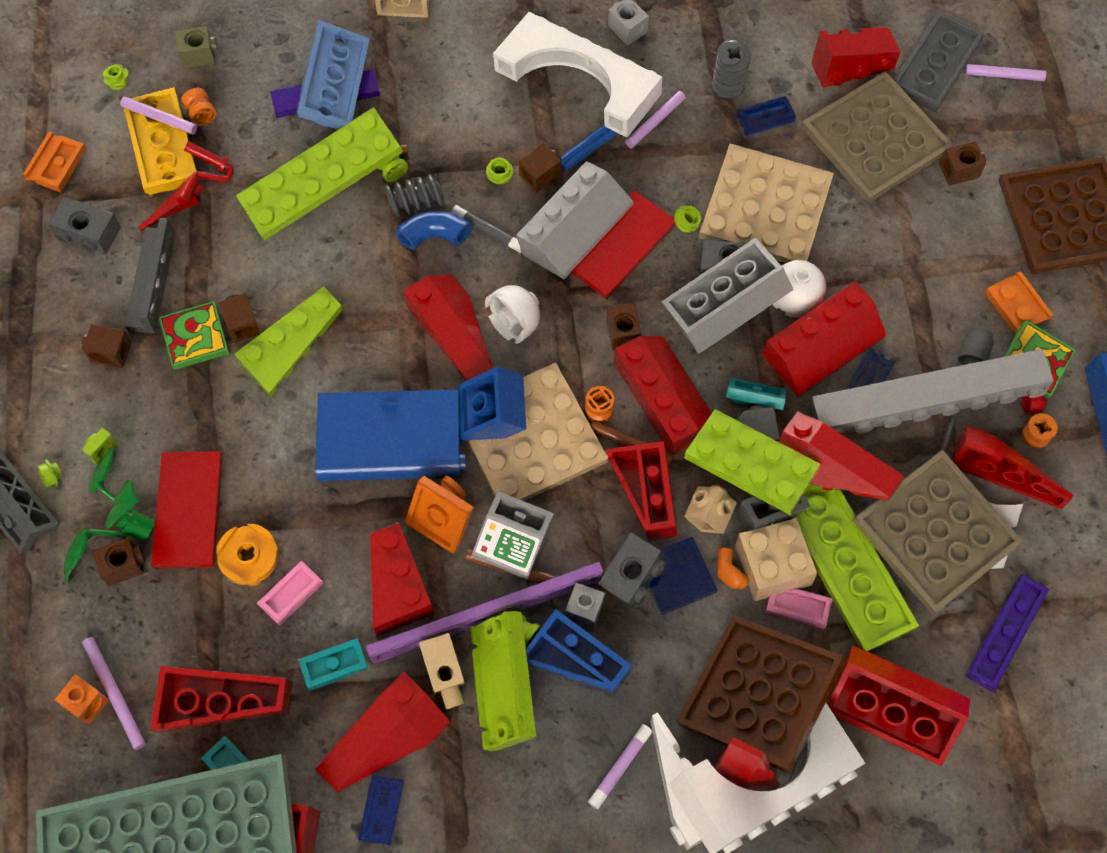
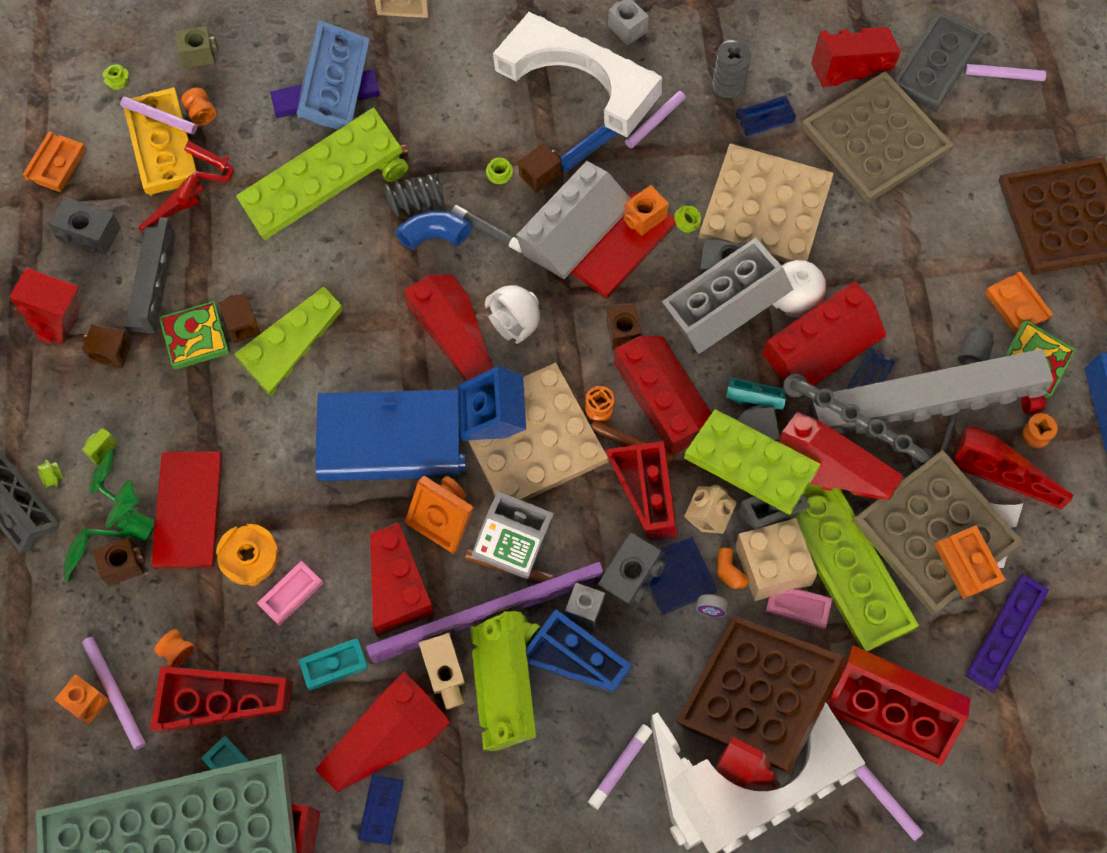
(46, 305): none -> red wedge
(174, 648): none -> orange wheel
(646, 200): none -> orange brick
(712, 605): none -> light grey tile
(796, 386): none -> dark grey bar
(889, 802): none -> lavender bar
(957, 171): reddish brown brick -> none
(969, 562): none -> orange plate

